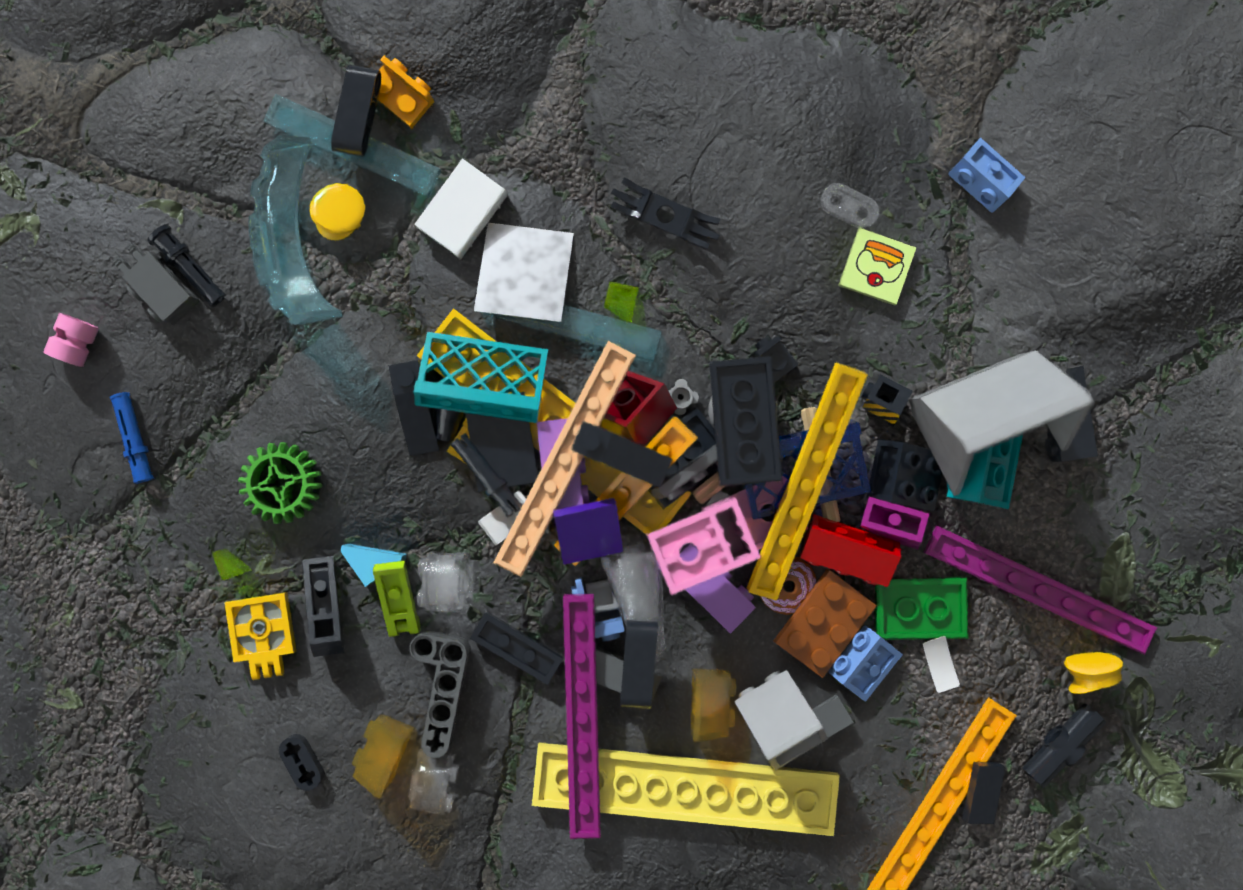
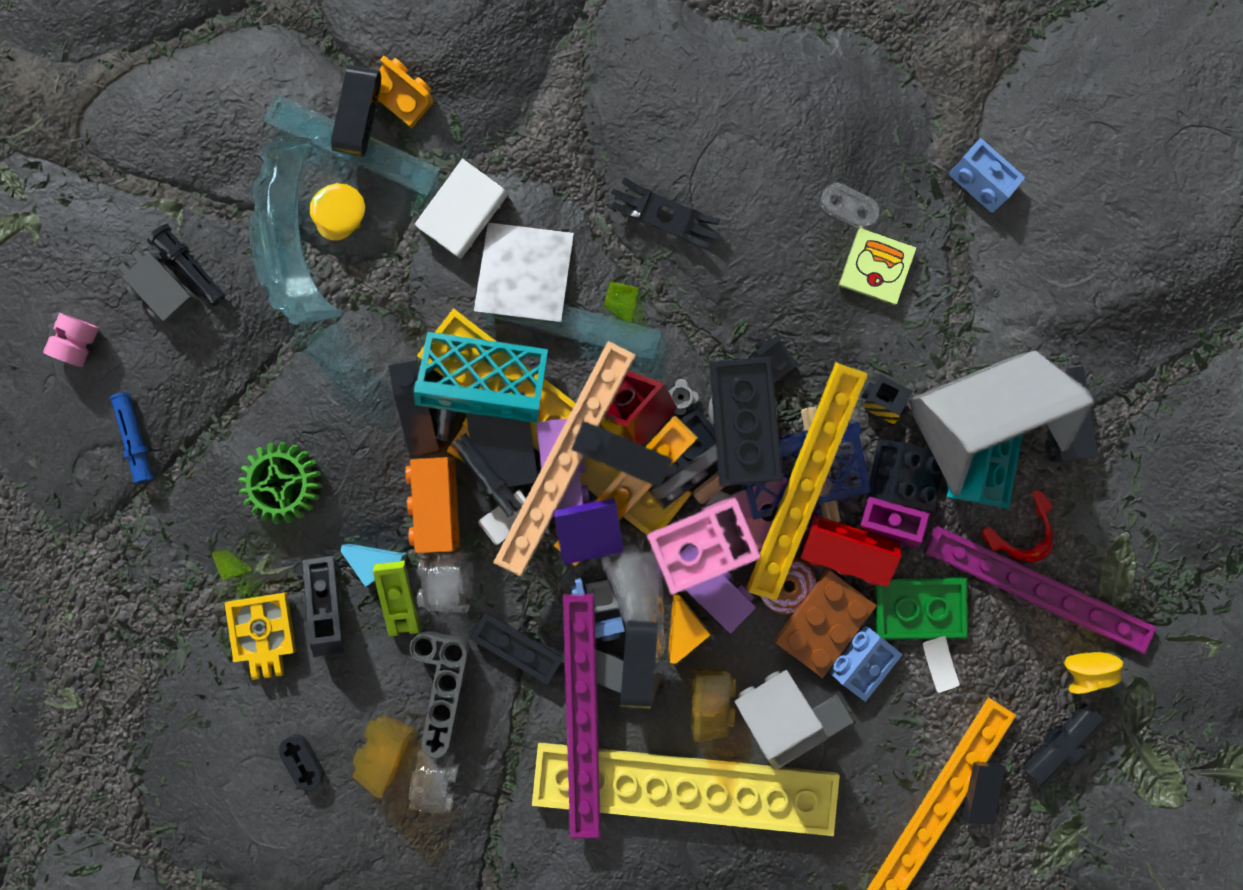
(433, 504): none -> orange brick
(685, 630): none -> light orange slope
(1041, 550): none -> red helmet

